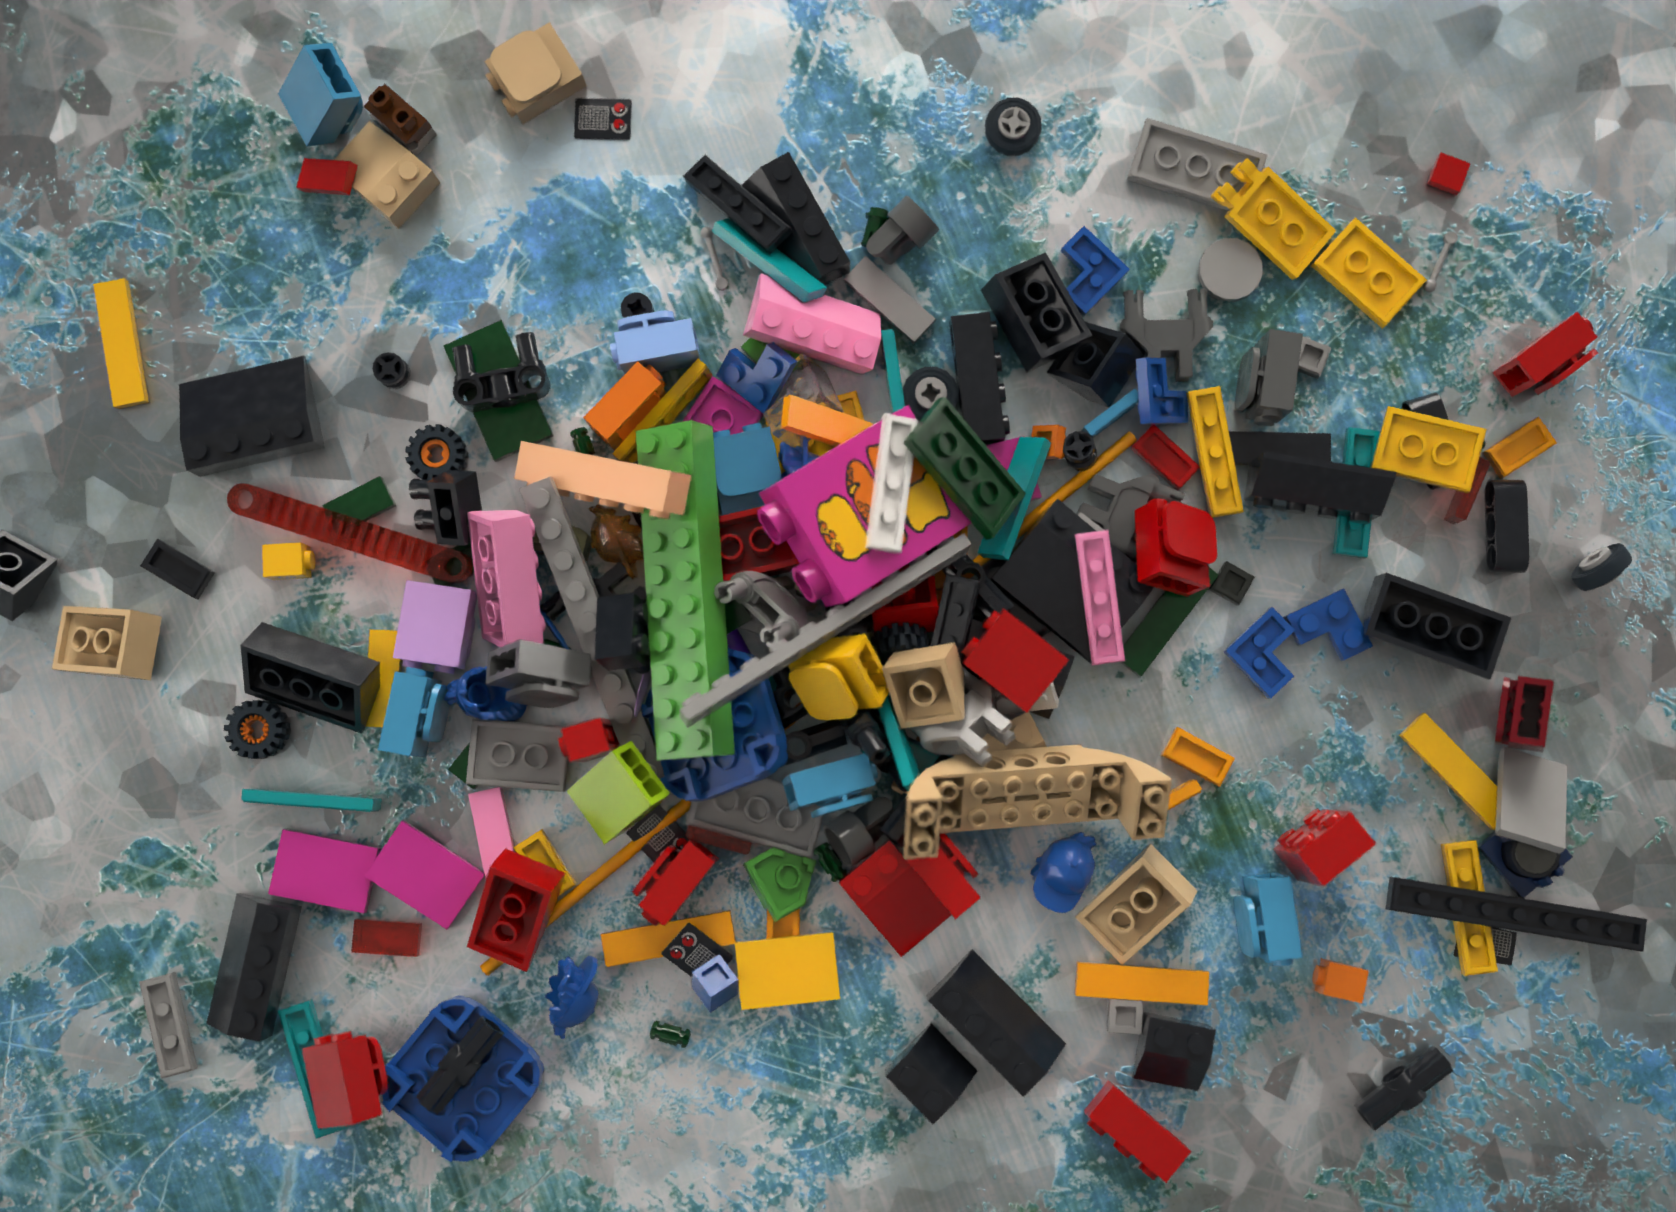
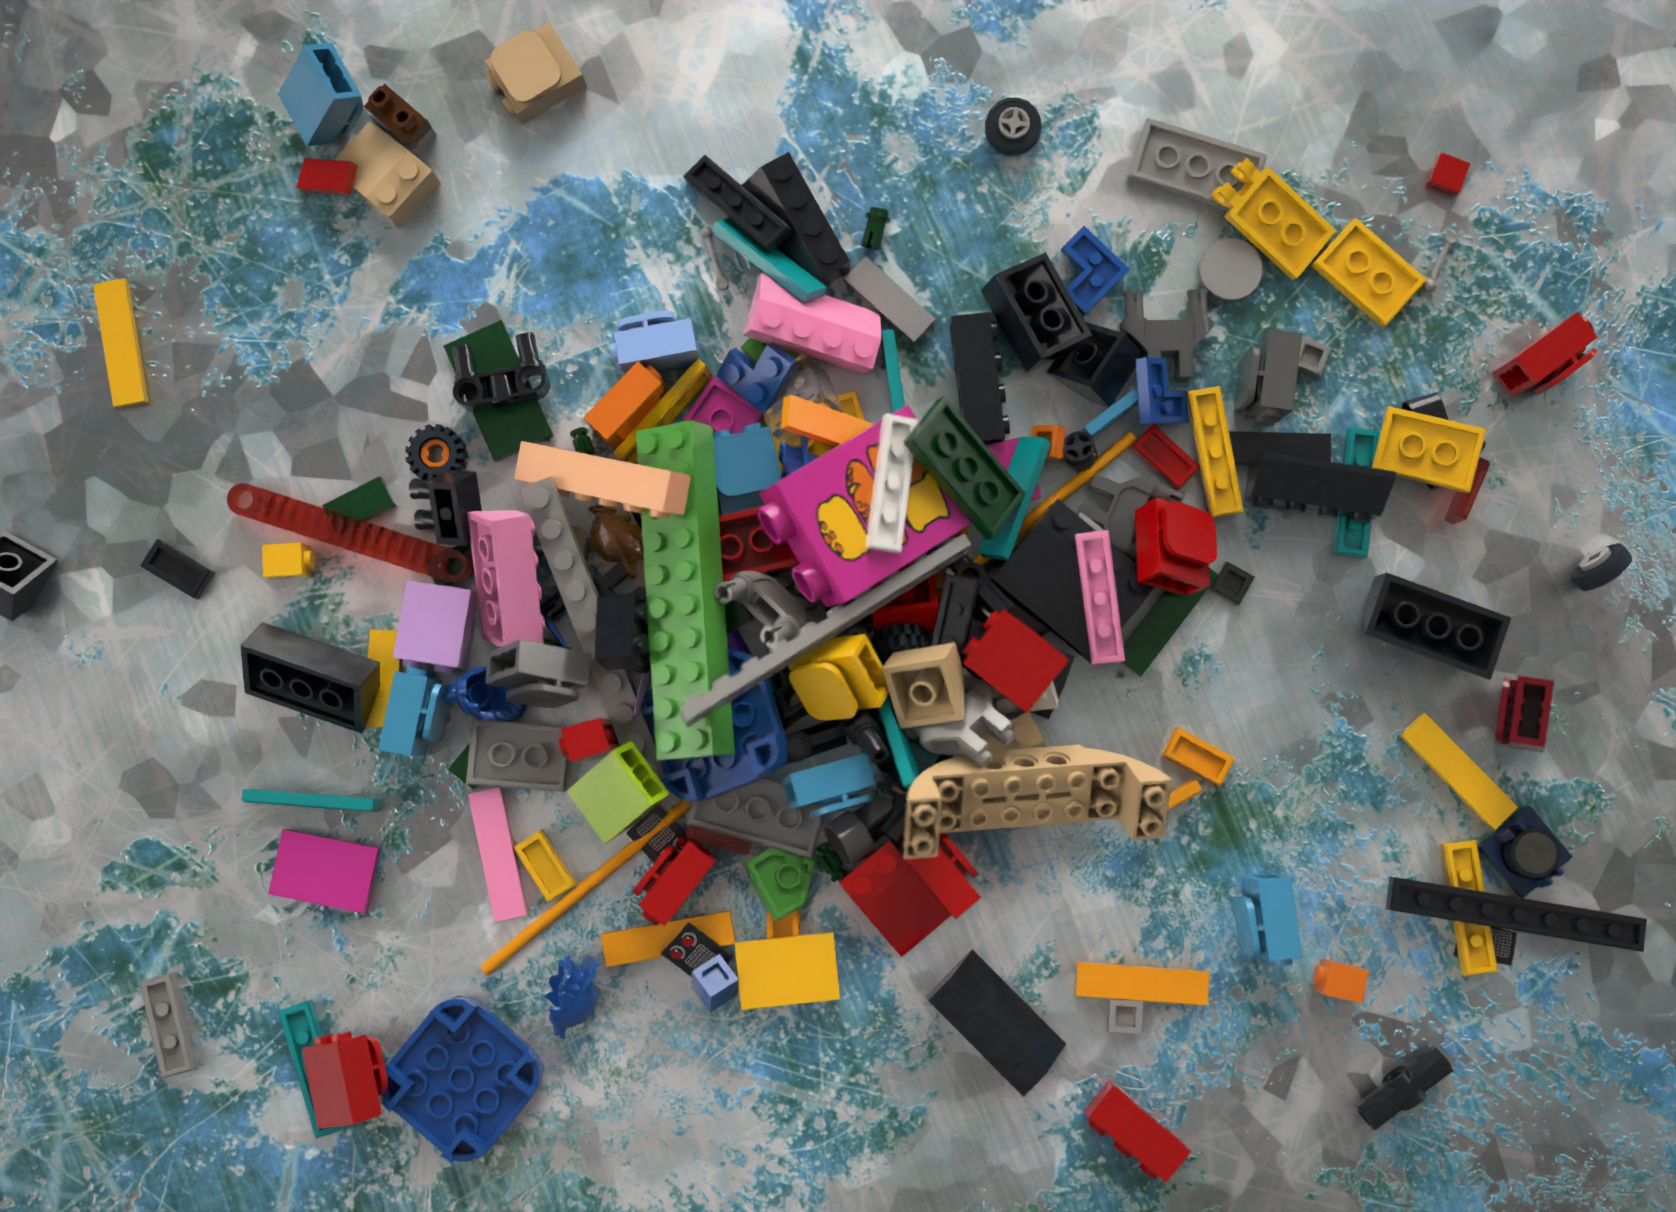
(107, 642): tan slope -> none
(240, 729): black bush -> none
(248, 417): black slope -> none
(253, 967): black slope -> none
(386, 365): black wheel -> none
(386, 937): clear red tile -> none
(424, 874): dark pink tile -> none
(459, 1065): black piece -> none
(515, 909): red slope -> none
(602, 118): black sticker -> none
(632, 300): black wheel -> none
(670, 1034): dark green piece -> none
(901, 232): dark grey piece -> none
(924, 381): black wheel -> none
(931, 1073): black slope -> none
(1064, 872): blue hair -> none
(1137, 904): tan slope -> none
(1173, 1051): black slope -> none
(1254, 654): blue plate -> none
(1323, 845): red brick -> none
(1336, 618): blue plate -> none
(1506, 526): black beam -> none
(1519, 447): light orange tile -> none
(1531, 800): light grey tile -> none

